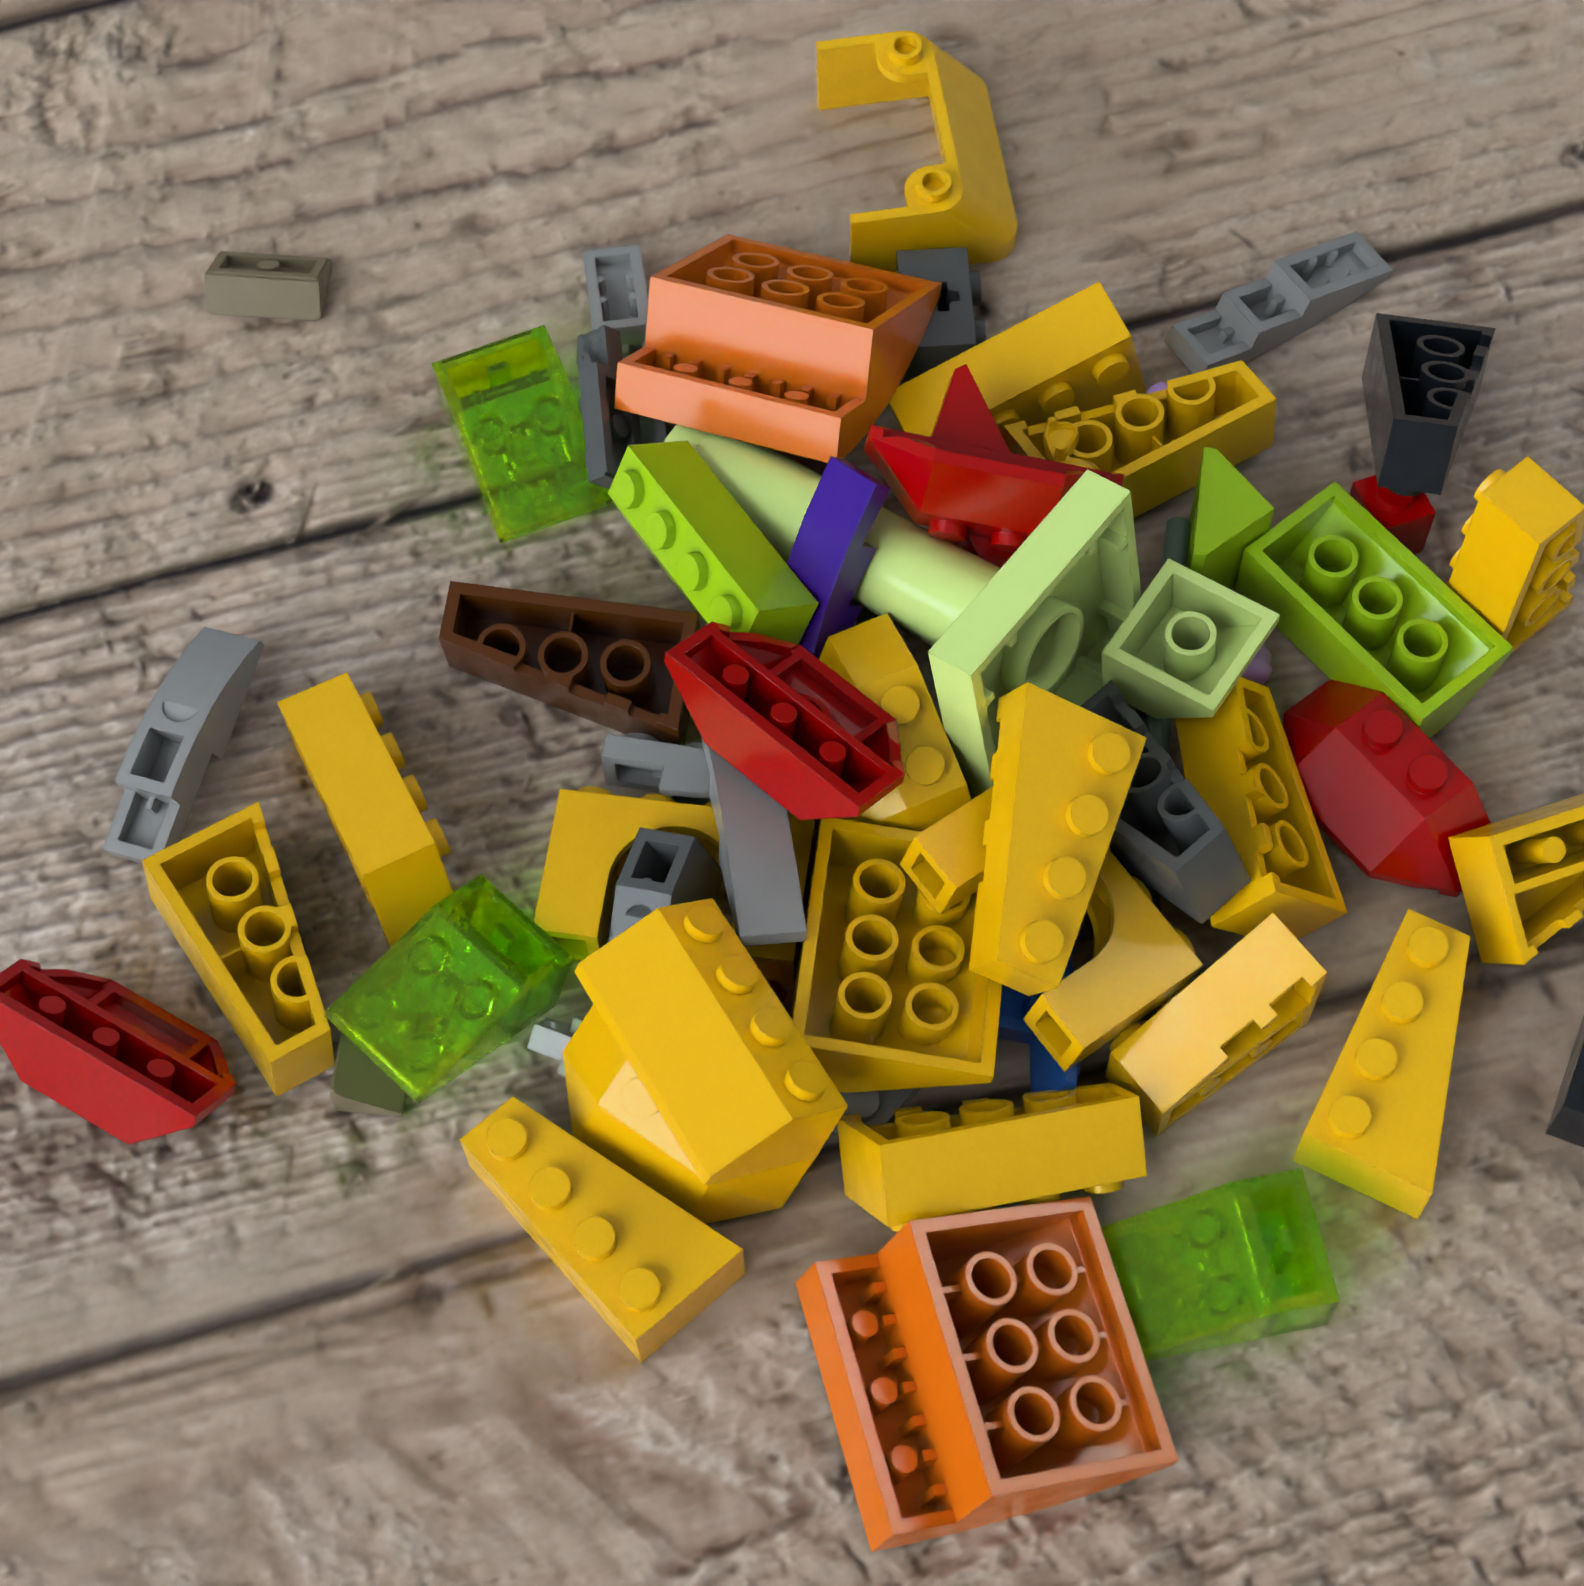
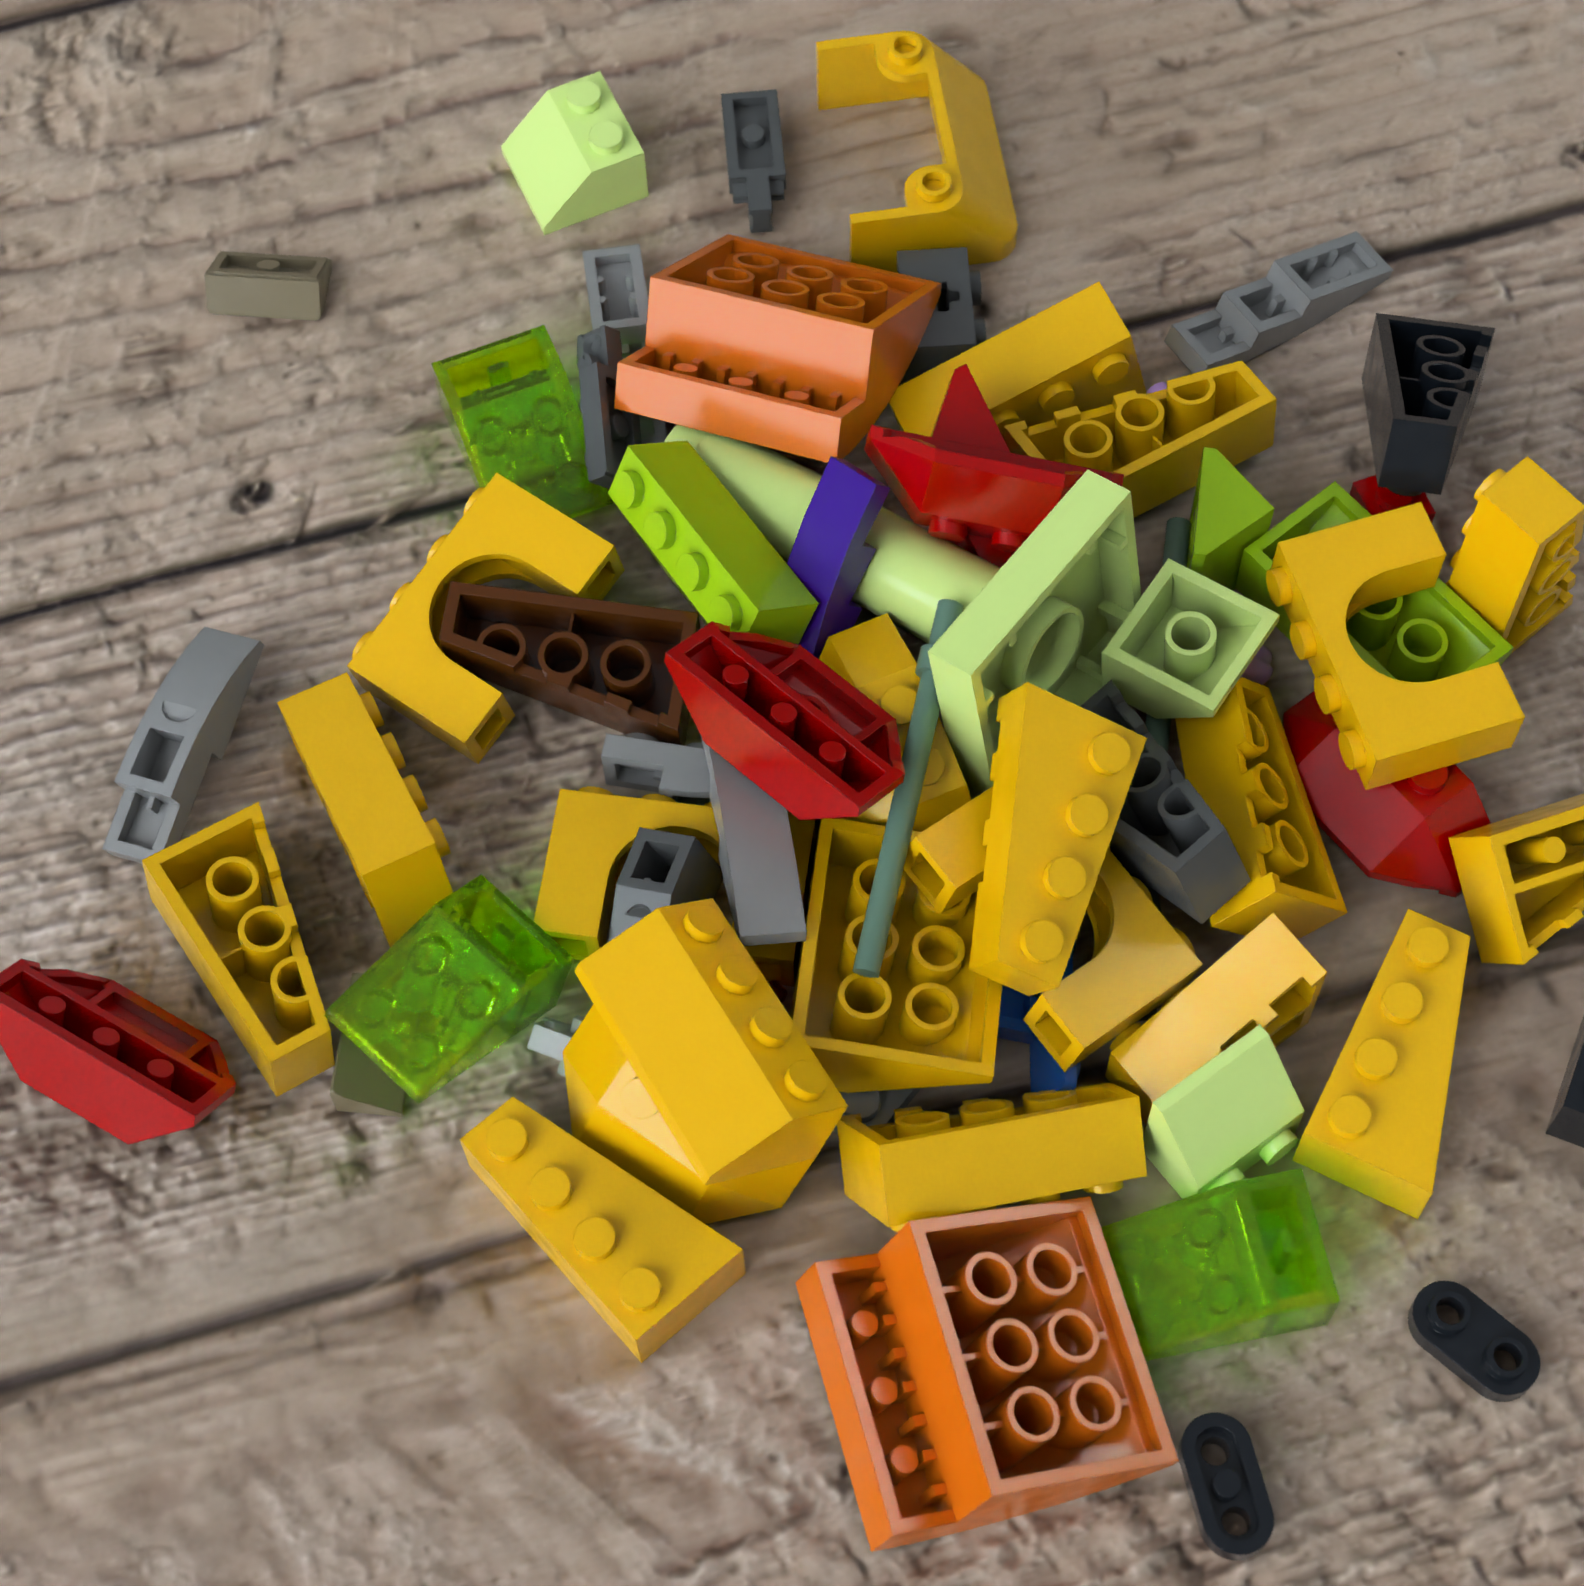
(498, 537): none -> yellow arch
(576, 155): none -> yellowish green slope
(754, 153): none -> dark grey hinge
(903, 805): none -> sand green bar
(1060, 442): yellow piece -> none
(1224, 1118): none -> yellowish green slope
(1226, 1488): none -> black plate
(1384, 723): none -> yellow arch
(1471, 1343): none -> black plate

